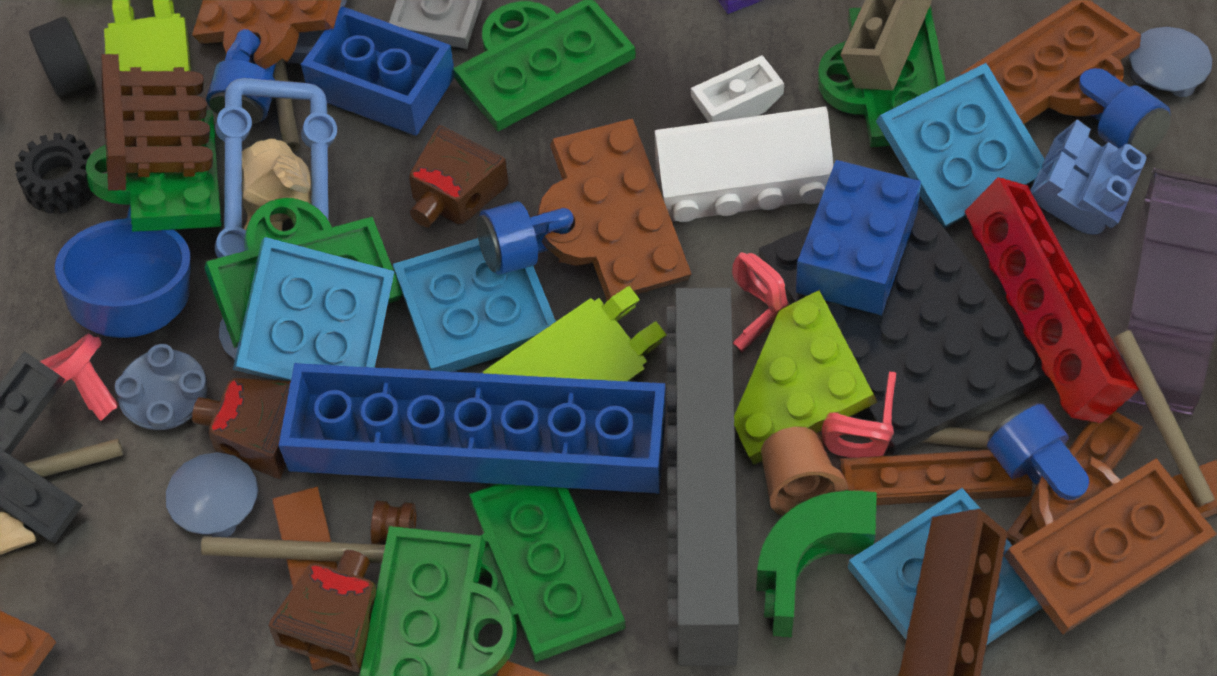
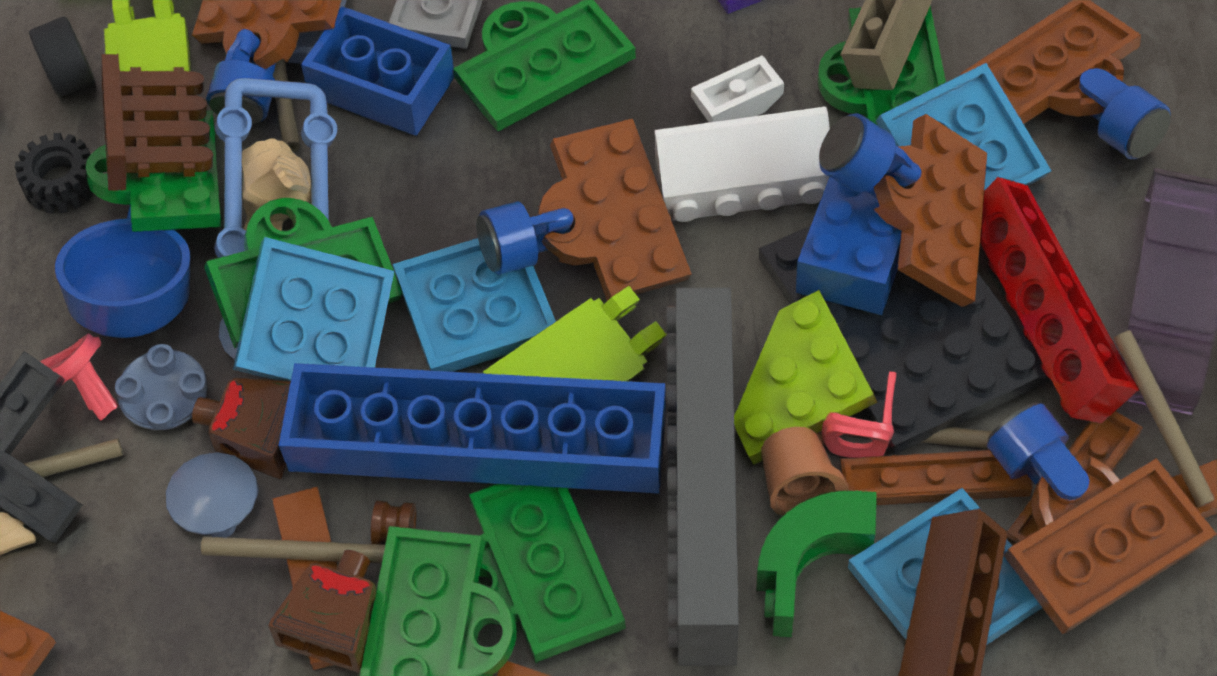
(454, 178): reddish brown torso -> none
(769, 291): coral piece -> none
(922, 189): none -> dark orange plate
(1087, 181): medium blue hips -> none
(1171, 60): sand blue dish -> none

